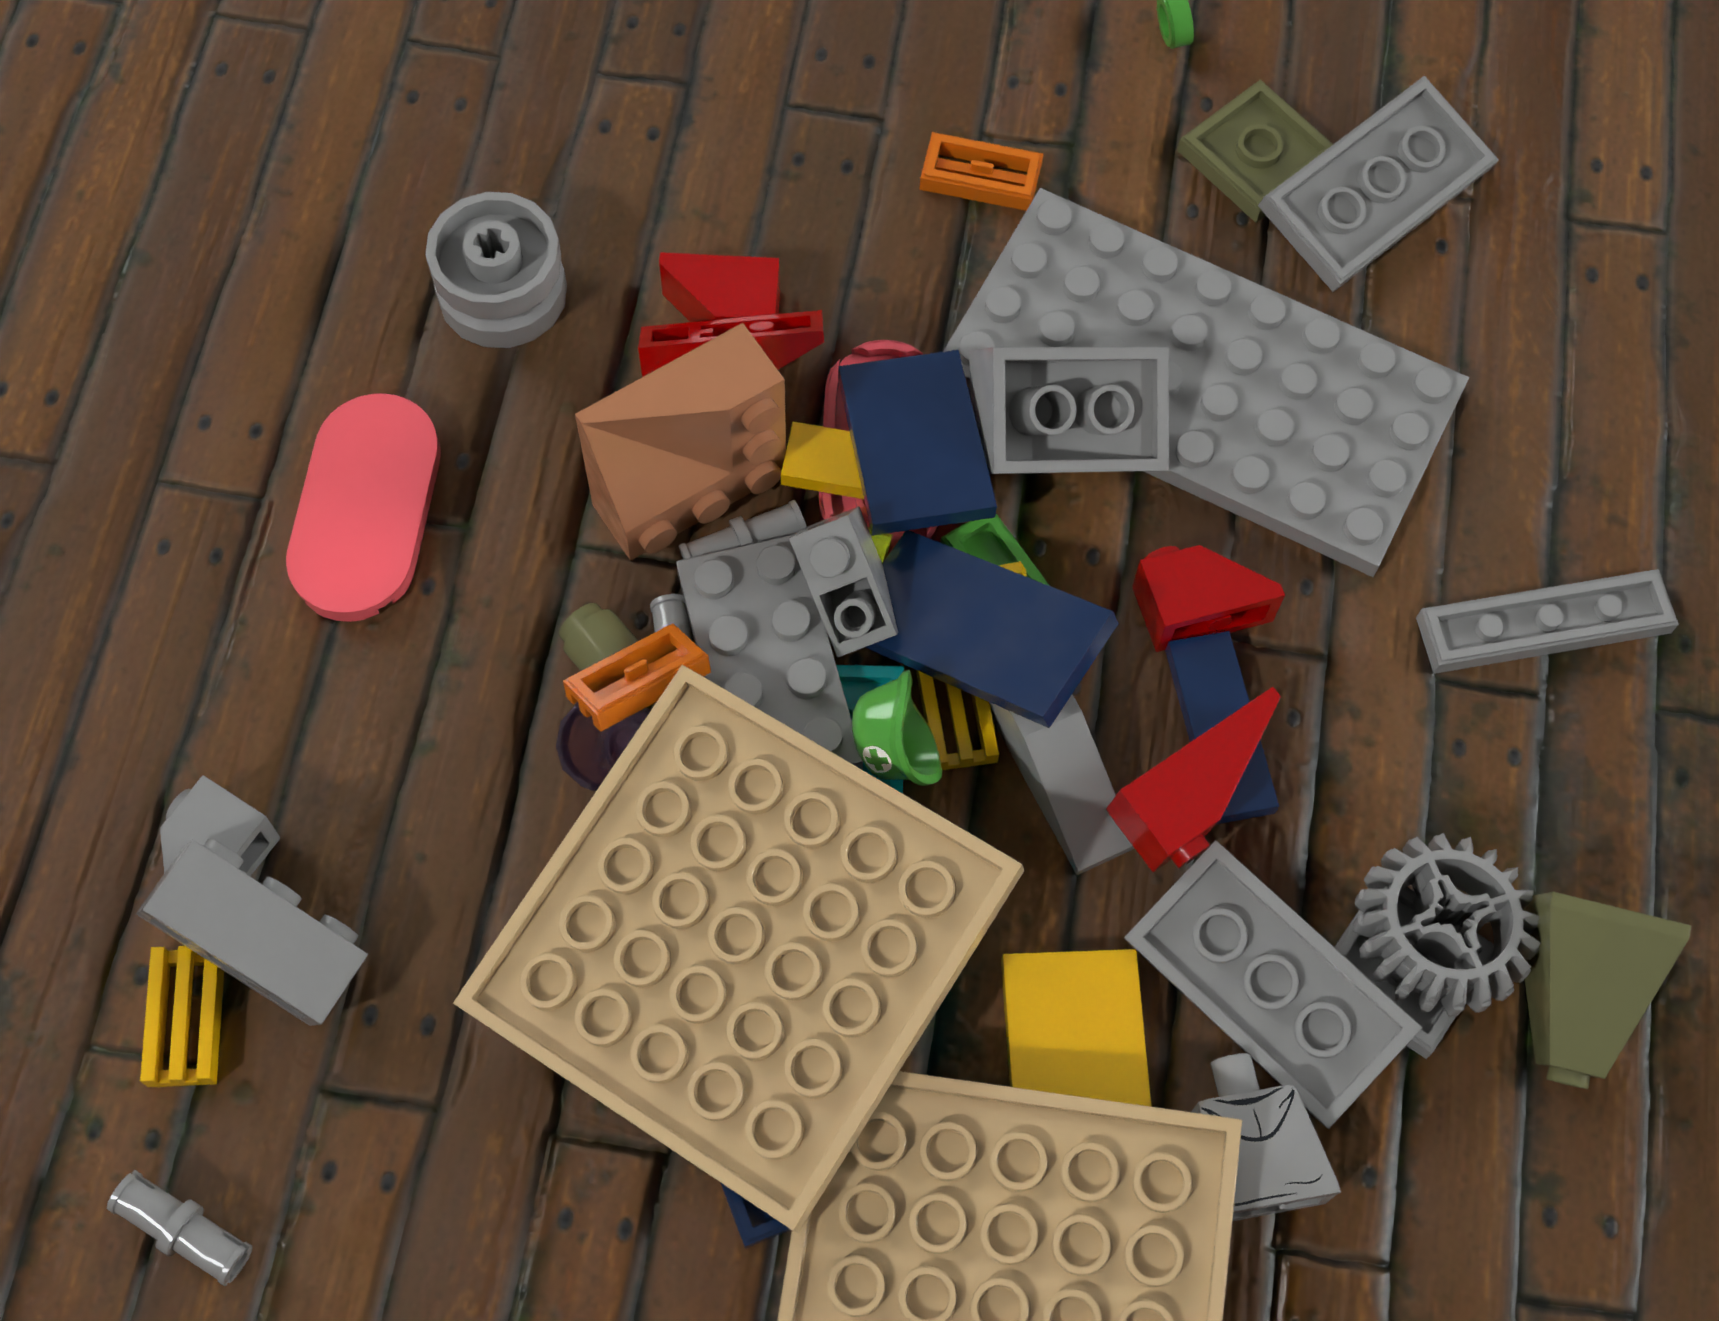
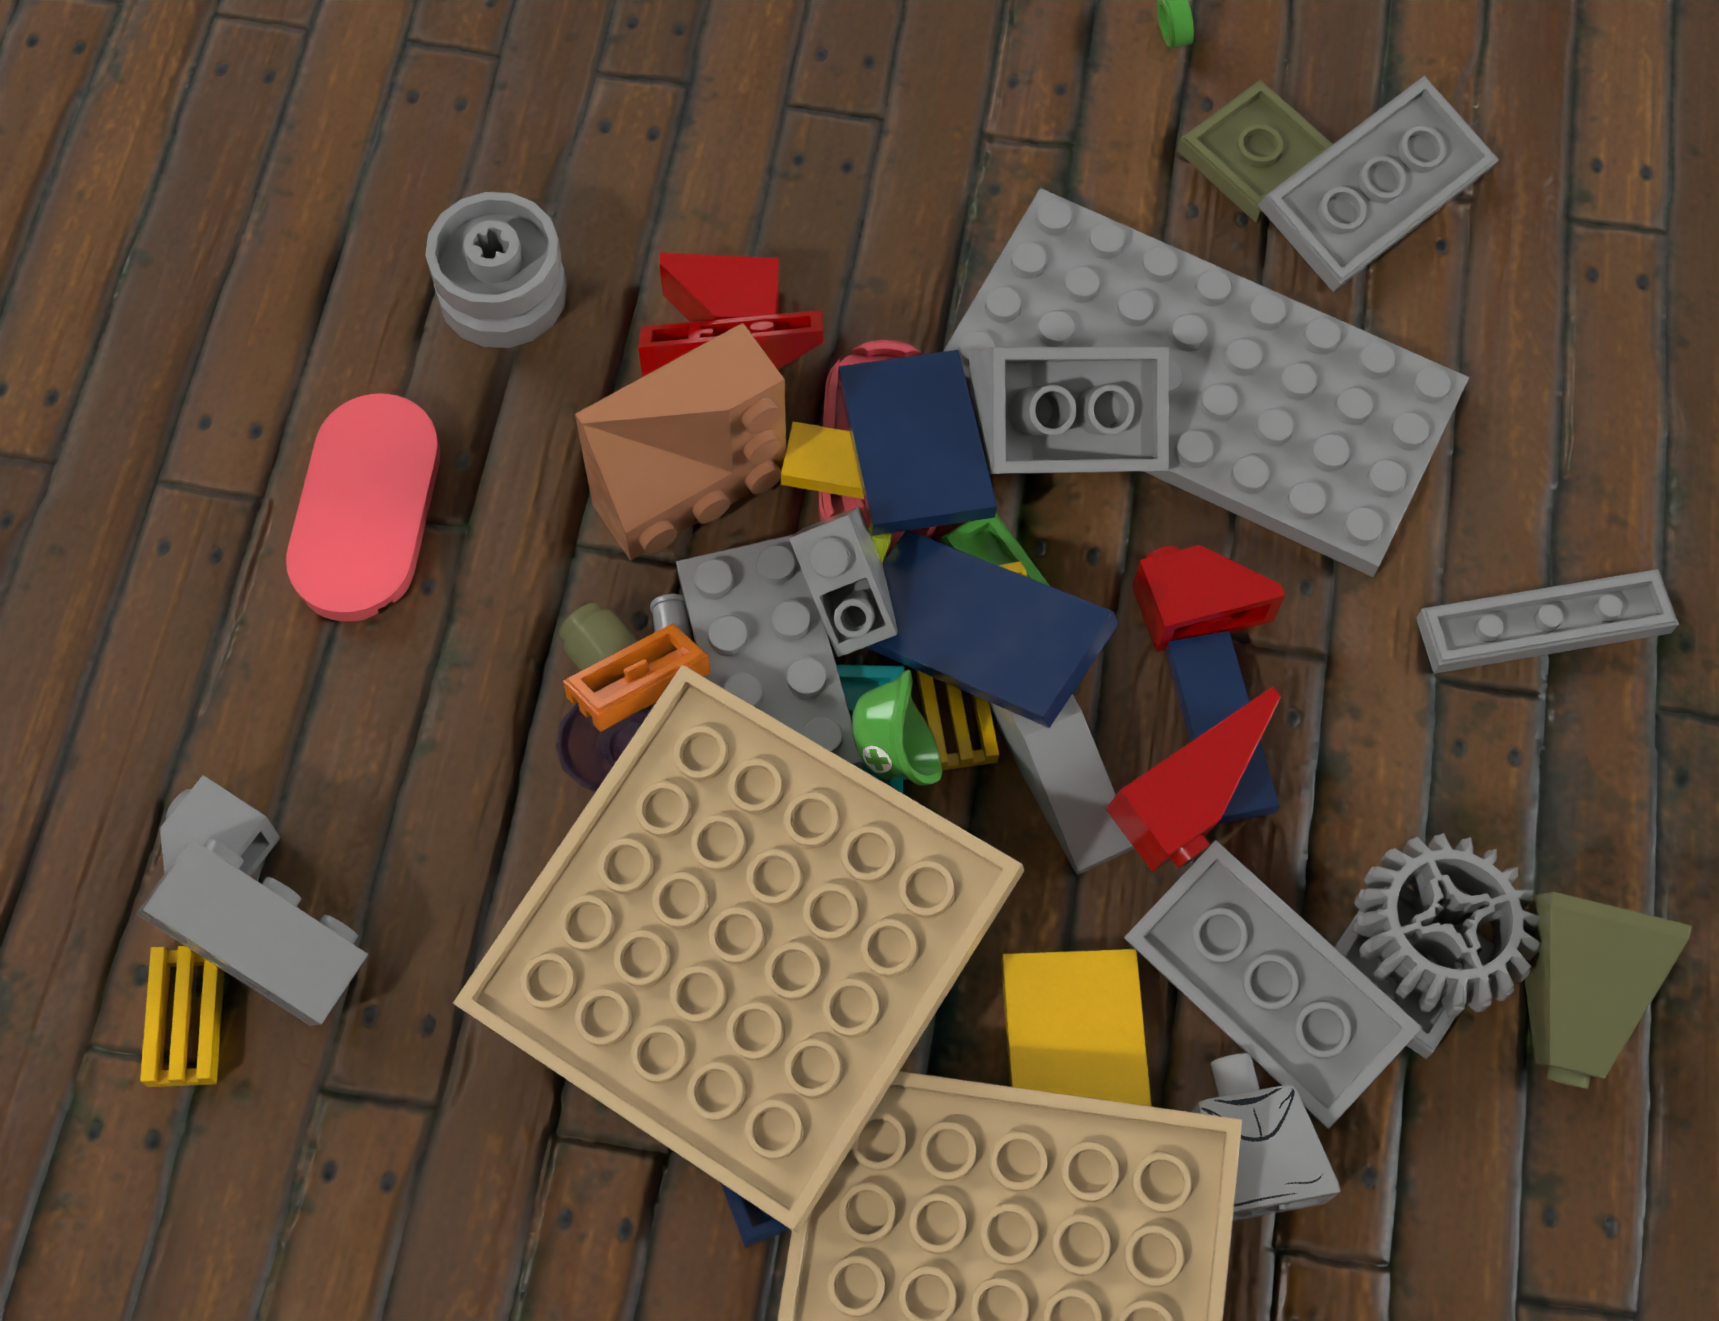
(179, 1227): light grey pin -> none
(767, 526): light grey pin -> none
(979, 179): orange tile -> none

